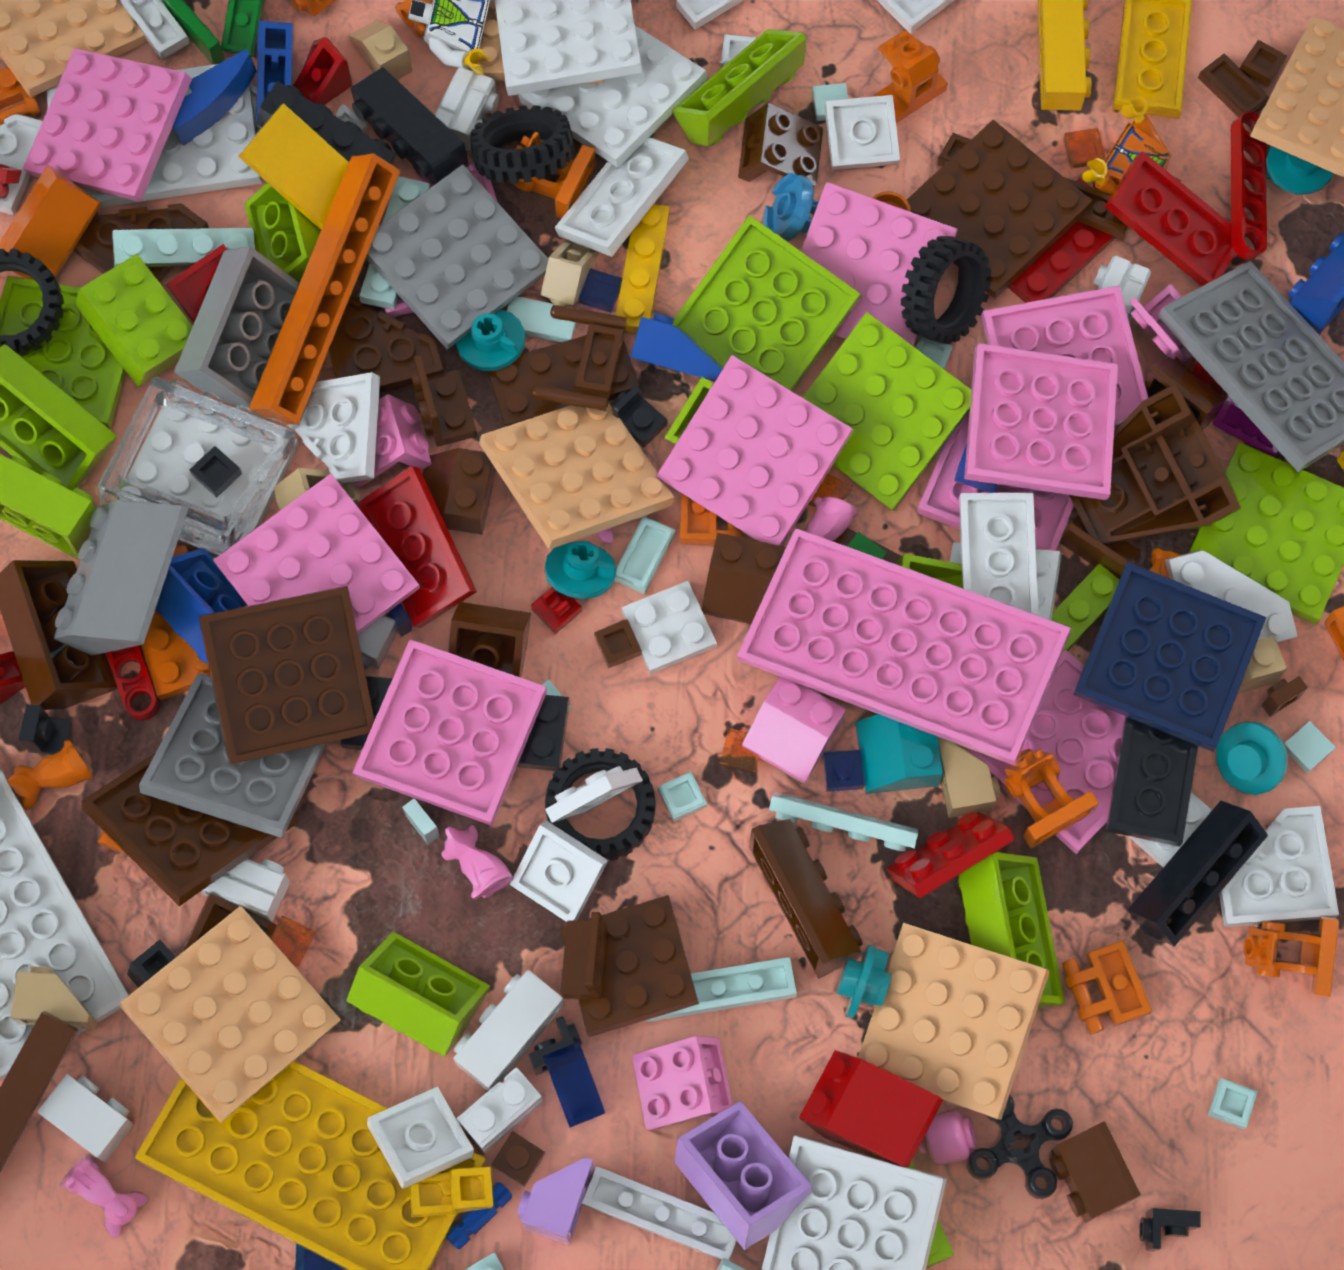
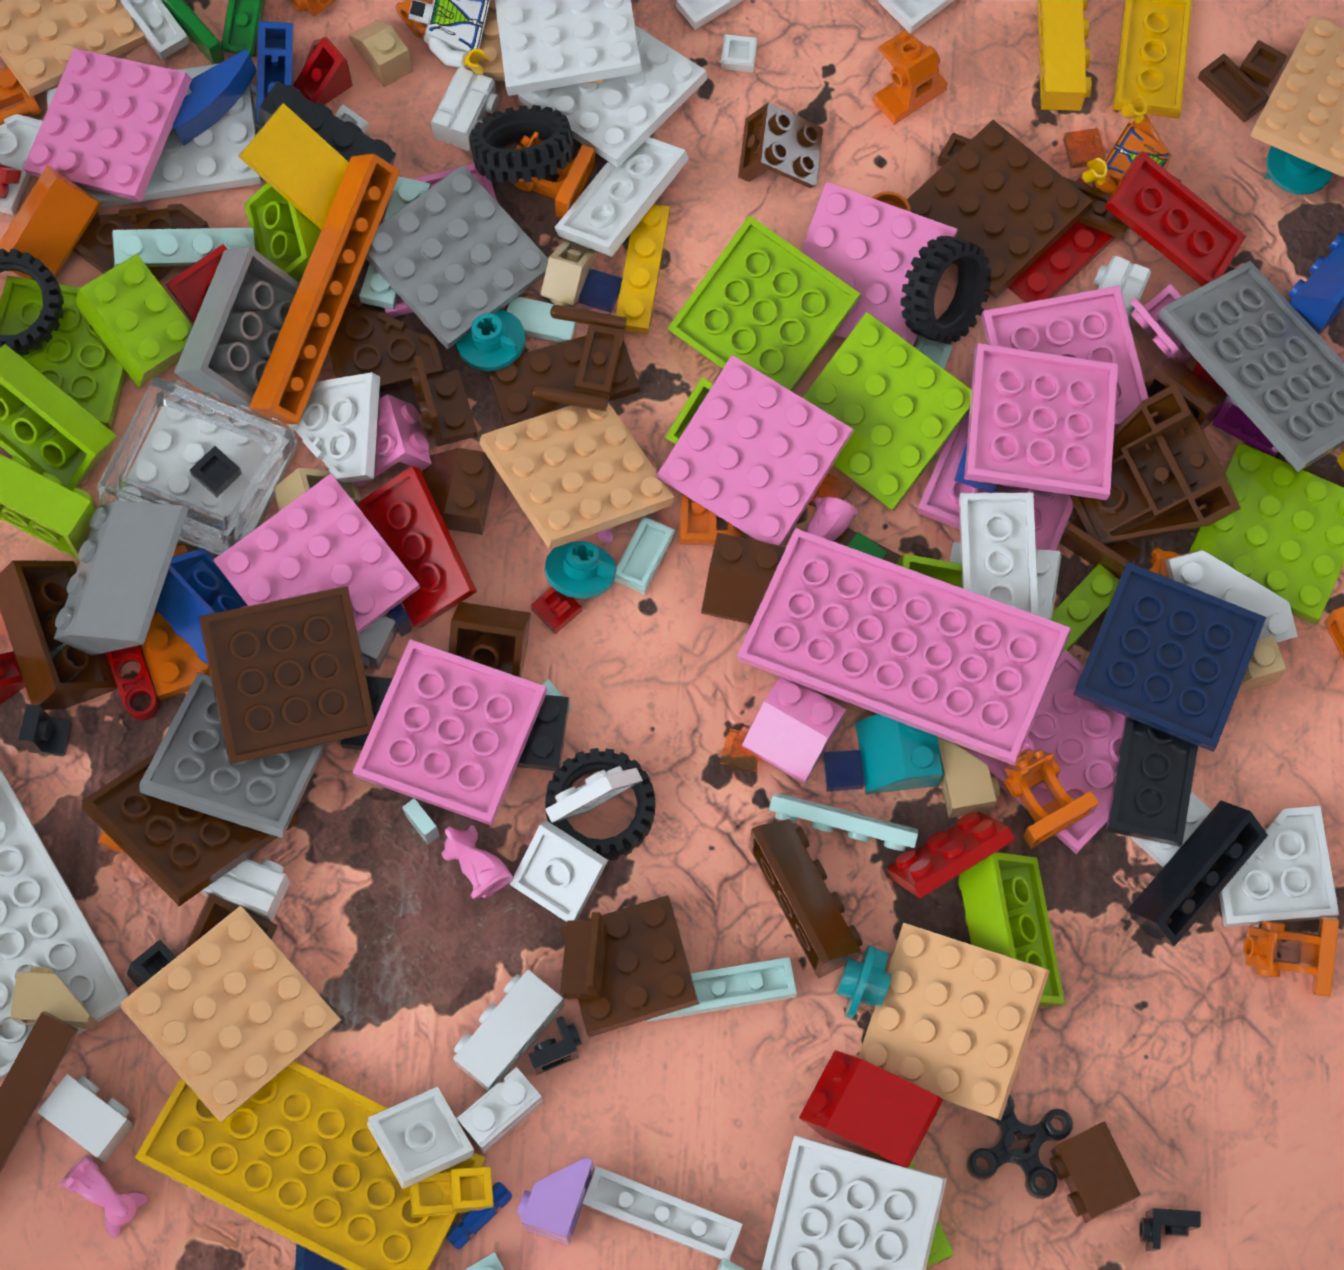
(54, 771): orange animal -> none
(292, 939): clear orange tile -> none
(408, 126): black brick -> none
(417, 993): lime slope -> none
(518, 1159): reddish brown plate -> none
(574, 1084): clear blue tile -> none
(617, 643): reddish brown plate -> none
(638, 416): black bracket -> none
(669, 627): white plate -> none
(672, 348): blue slope -> none
(682, 796): light aqua tile -> none
(682, 1081): bright pink bracket -> none
(740, 85): lime slope -> none
(741, 1174): lavender slope -> none
(791, 207): dark azure tile -> none
(825, 93): light aqua tile -> none
(862, 132): white plate -> none
(949, 1138): bright pink head -> none
(1117, 982): orange plate -> none
(1232, 1103): light aqua tile -> none
(1241, 196): red beam -> none
(1252, 757): teal piece -> none
(1283, 694): reddish brown plate -> none
(1308, 747): light aqua tile -> none

